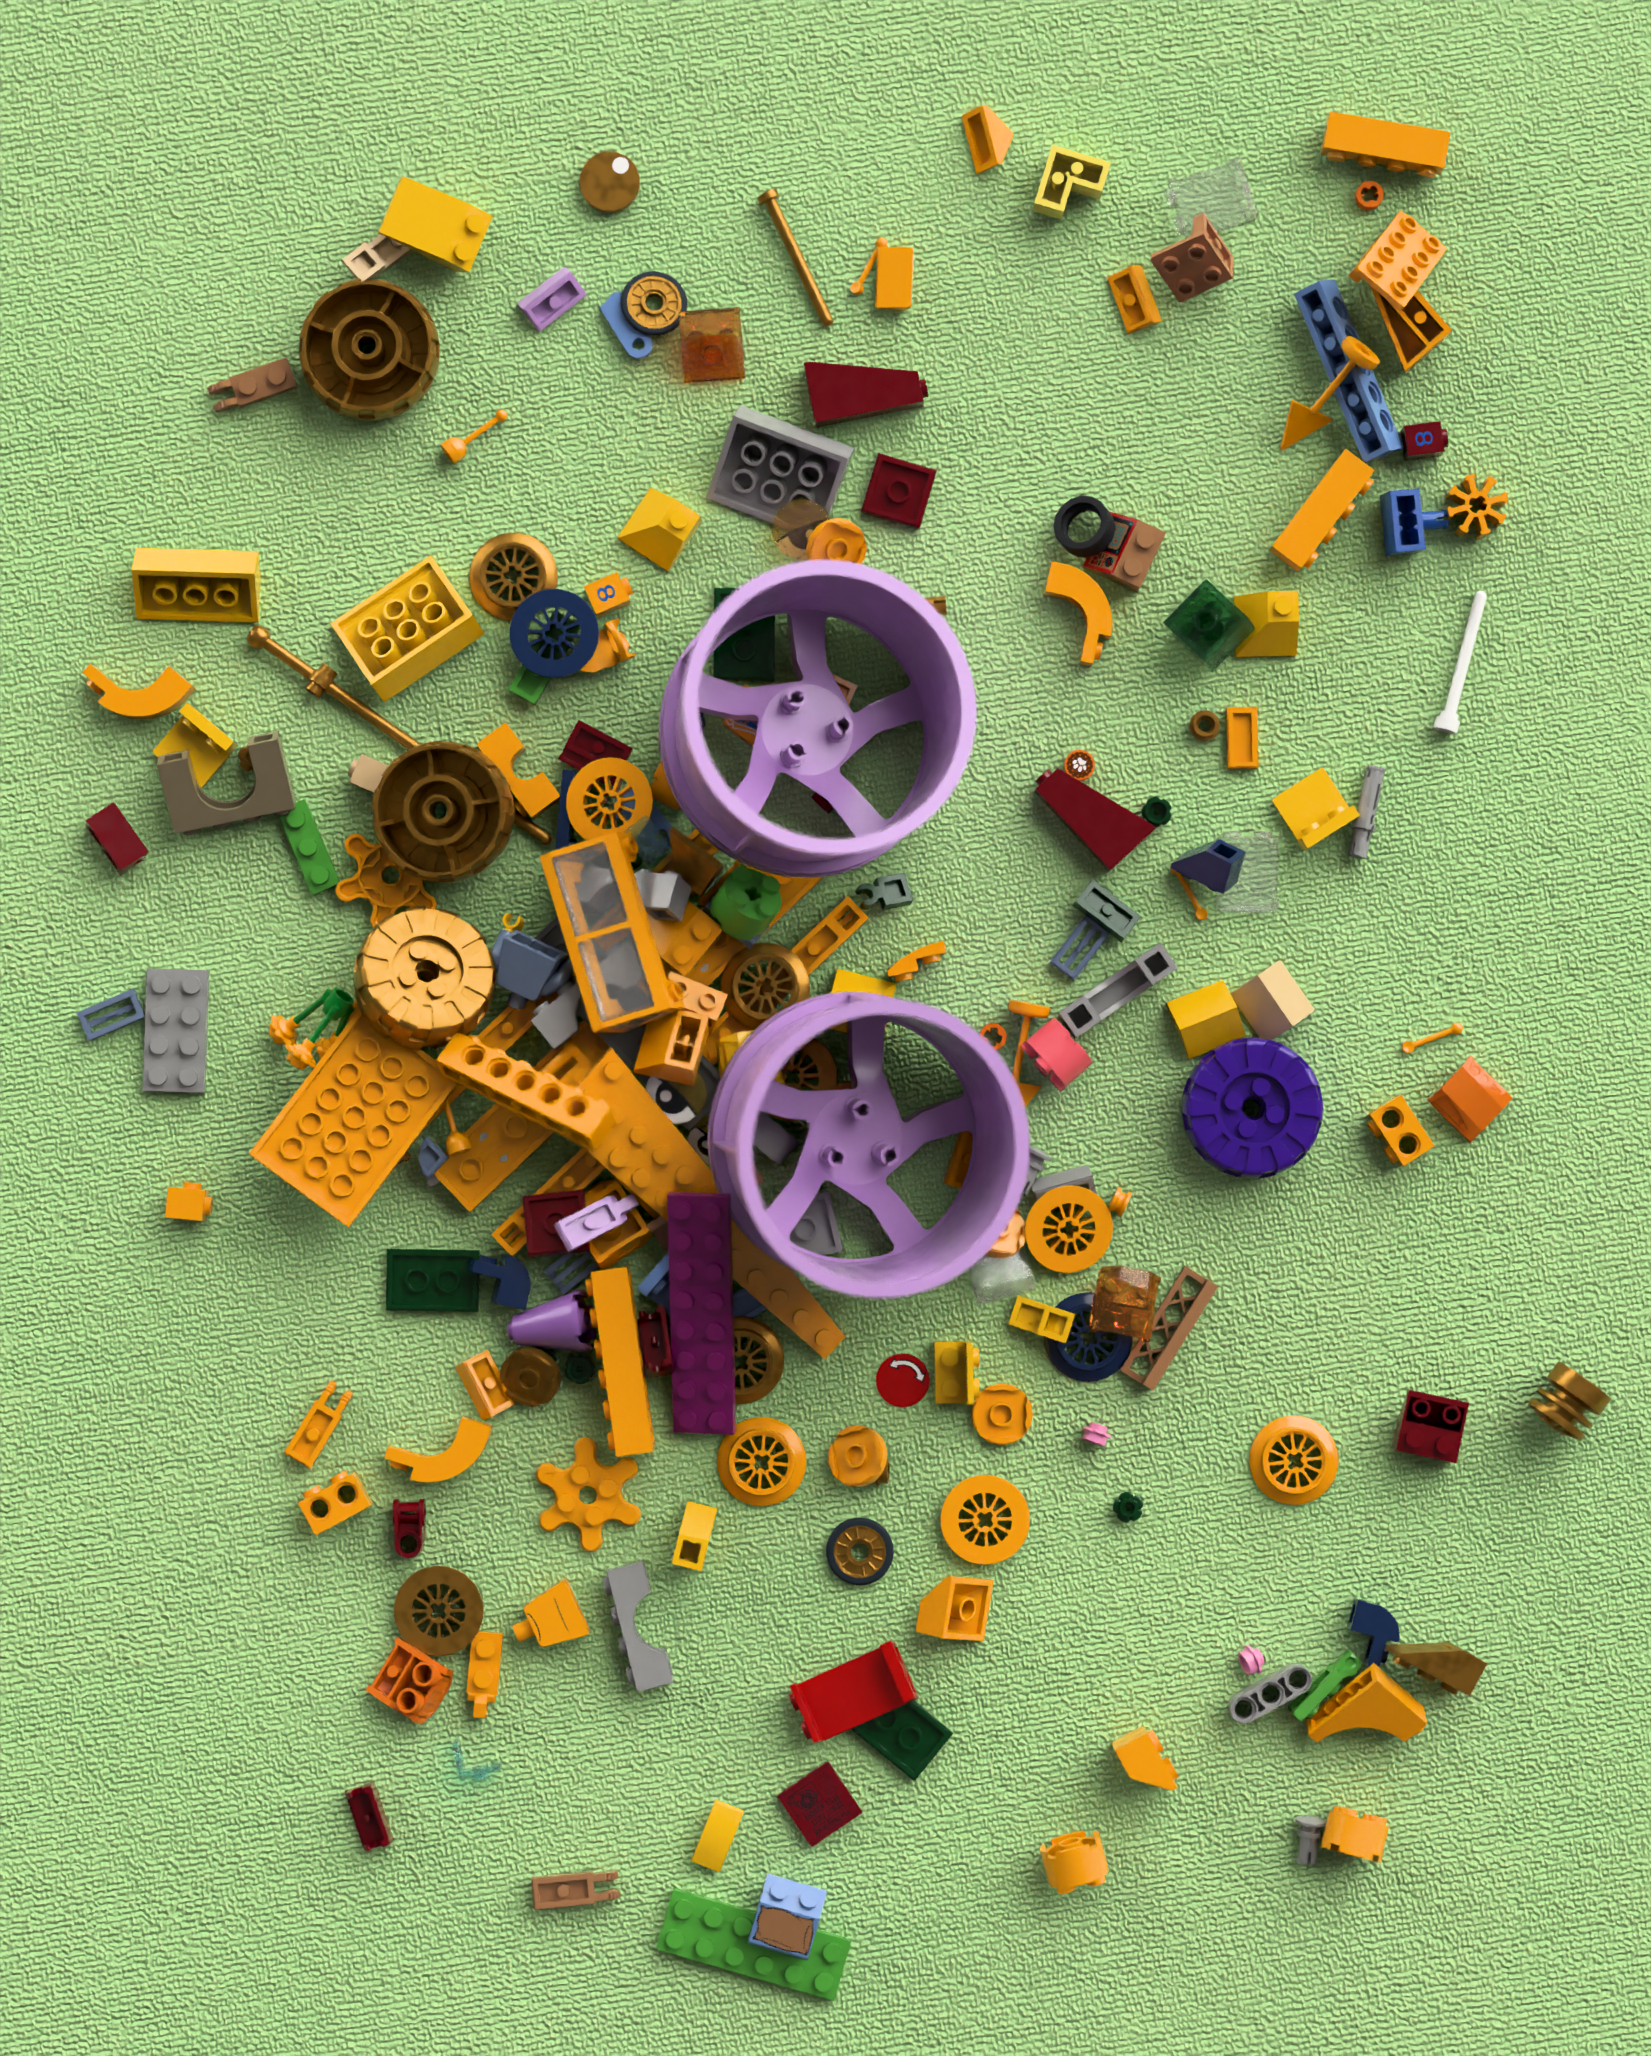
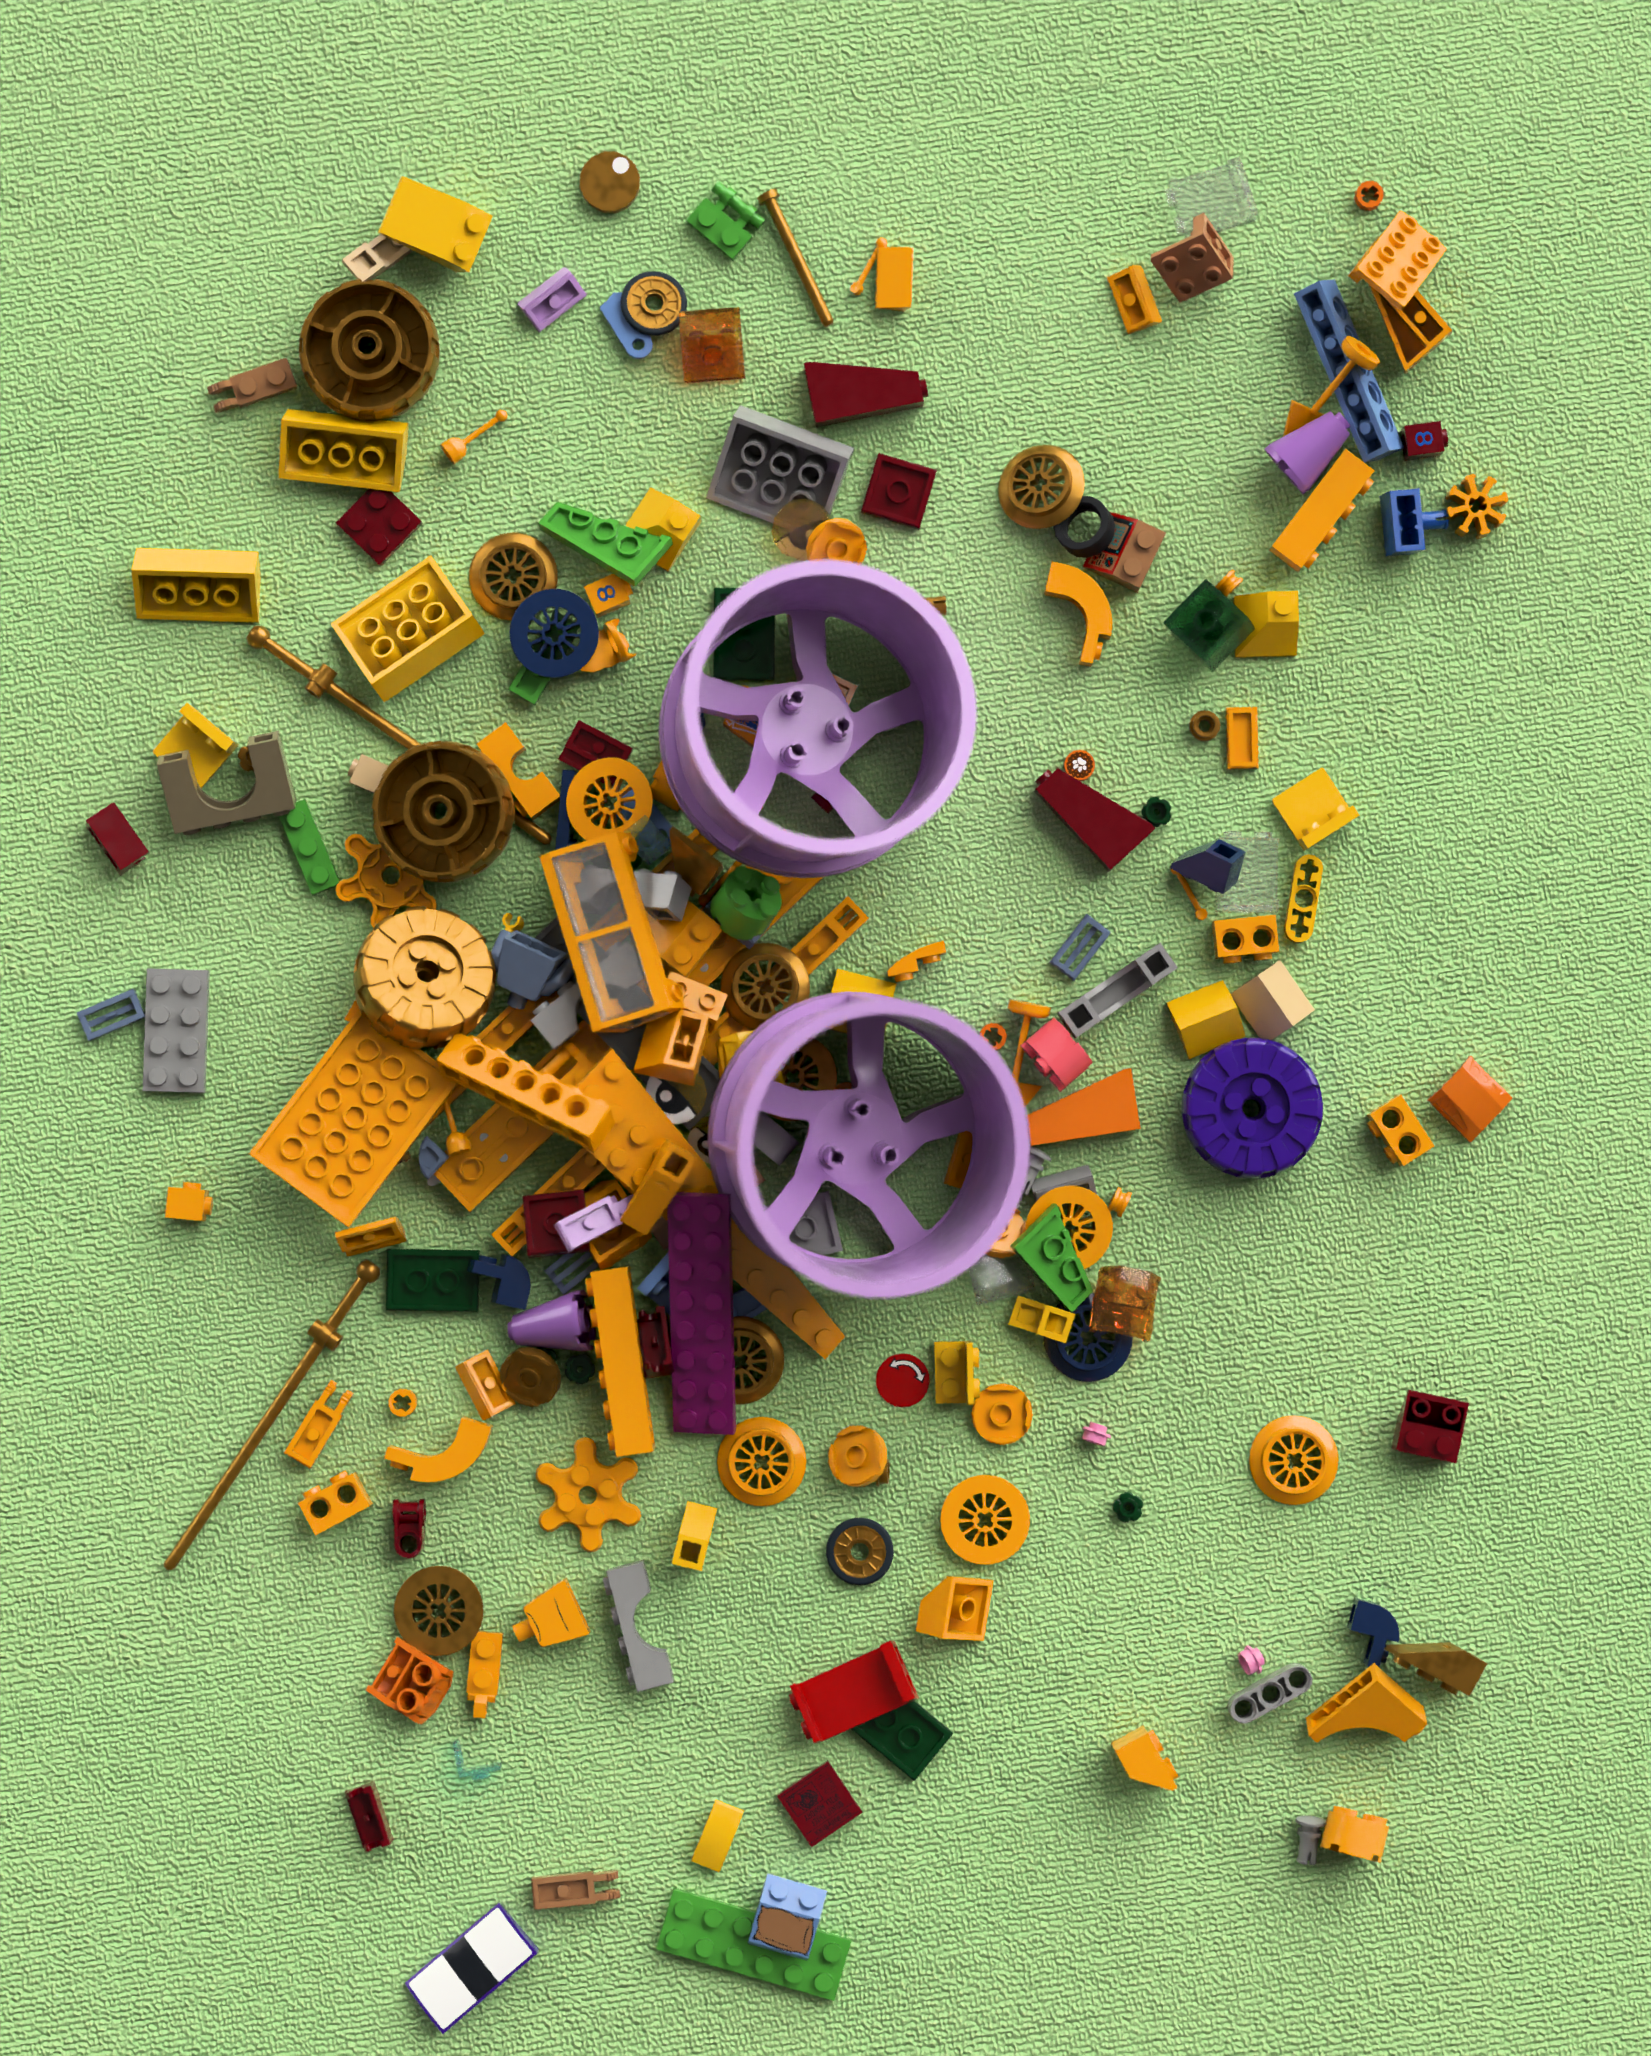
(148, 703): light orange arch -> none
(324, 1336): none -> pearl gold bar
(336, 1005): plant -> none
(342, 450): none -> yellow slope
(371, 1236): none -> light orange slope
(379, 524): none -> dark red plate
(403, 1393): none -> light orange bush
(471, 1967): none -> white slope
(615, 547): none -> bright green wing
(658, 1187): none -> light orange slope
(719, 228): none -> bright green plate
(889, 890): plate -> none
(986, 138): light orange slope -> none
(1051, 1257): none -> bright green wing
(1052, 513): none -> pearl gold piece
(1066, 173): light yellow brick -> none
(1074, 1861): light orange brick -> none
(1092, 1111): none -> orange slope
(1106, 910): plate -> none
(1179, 1333): medium nougat fence -> none
(1229, 583): none -> light orange bush
(1244, 930): none -> light orange brick
(1300, 875): none -> yellow beam
(1309, 449): none -> medium lavender cone
(1324, 1685): bright green hinge -> none
(1368, 803): light grey pin -> none
(1385, 143): light orange brick -> none
(1409, 1046): light orange hinge -> none
(1448, 719): white piece -> none
(1569, 1401): pearl gold wheel -> none

